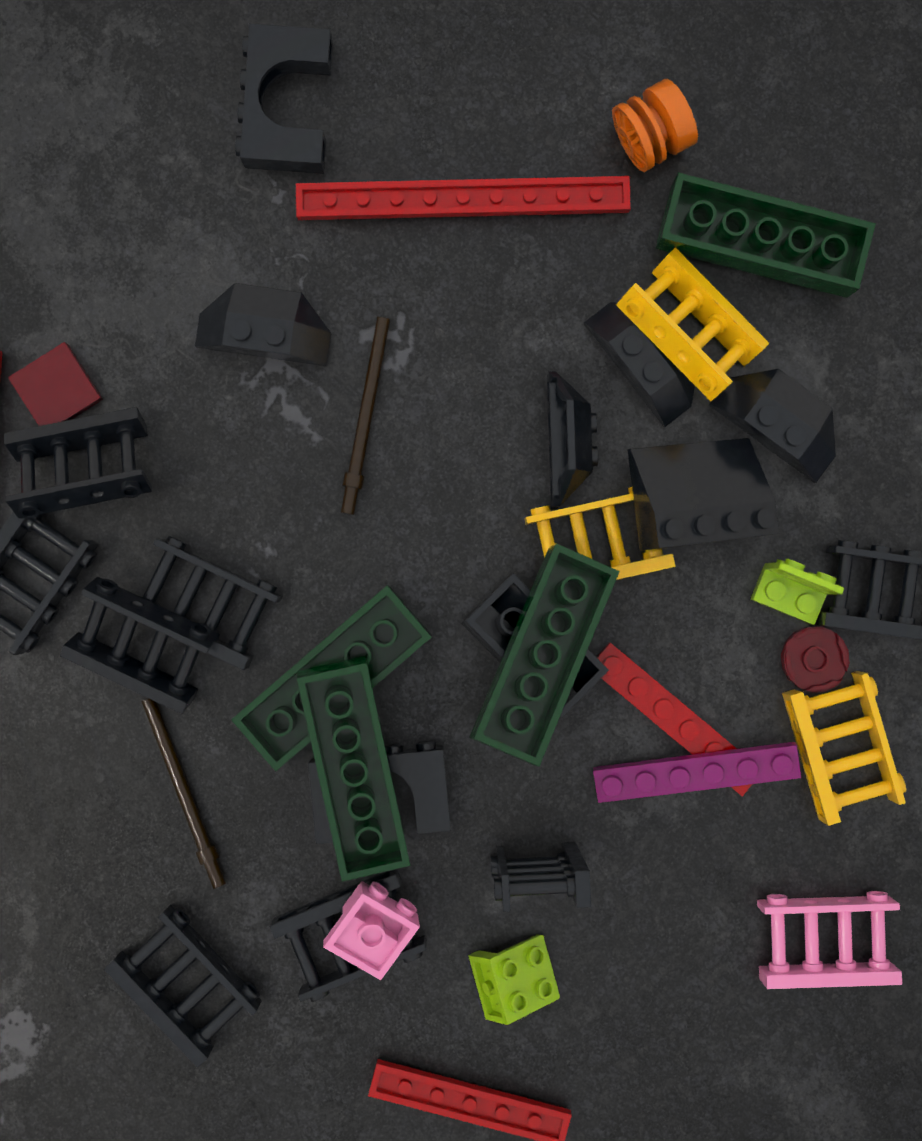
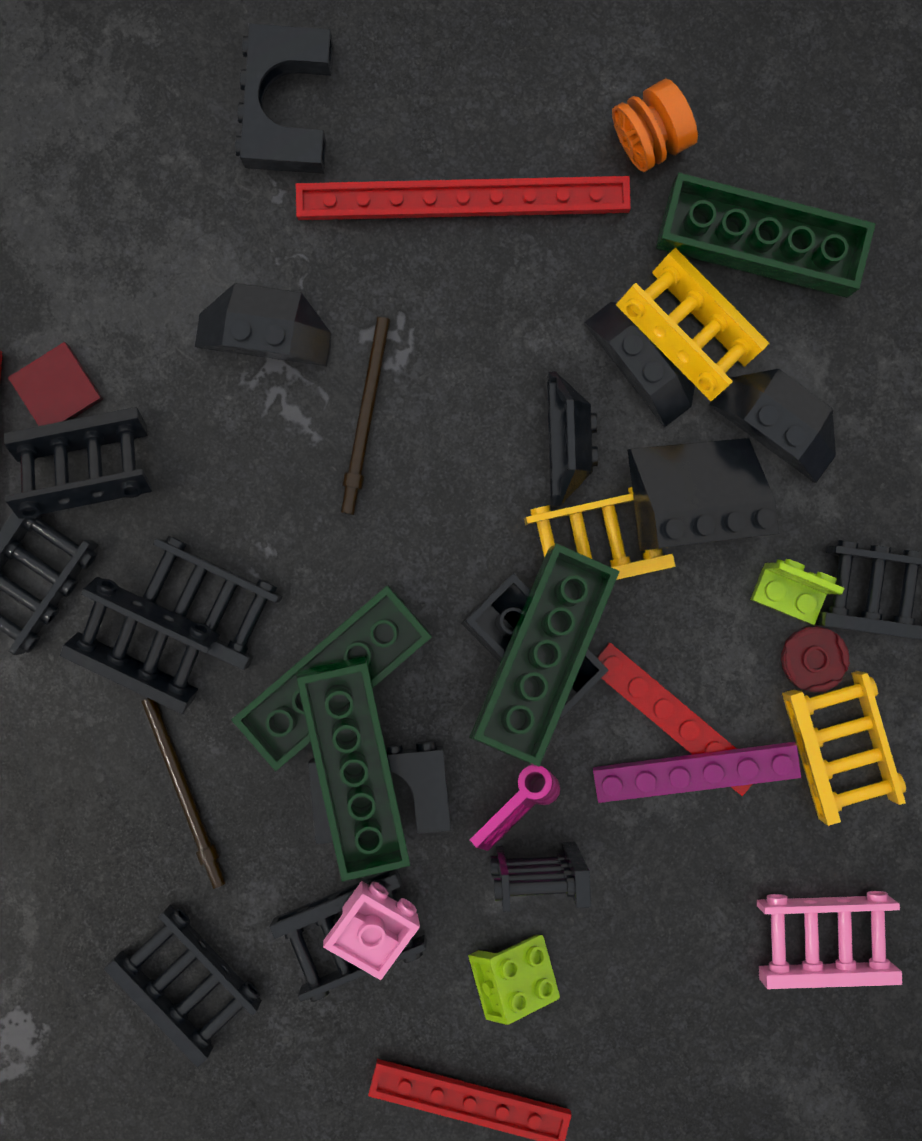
(535, 786): none -> dark pink piece

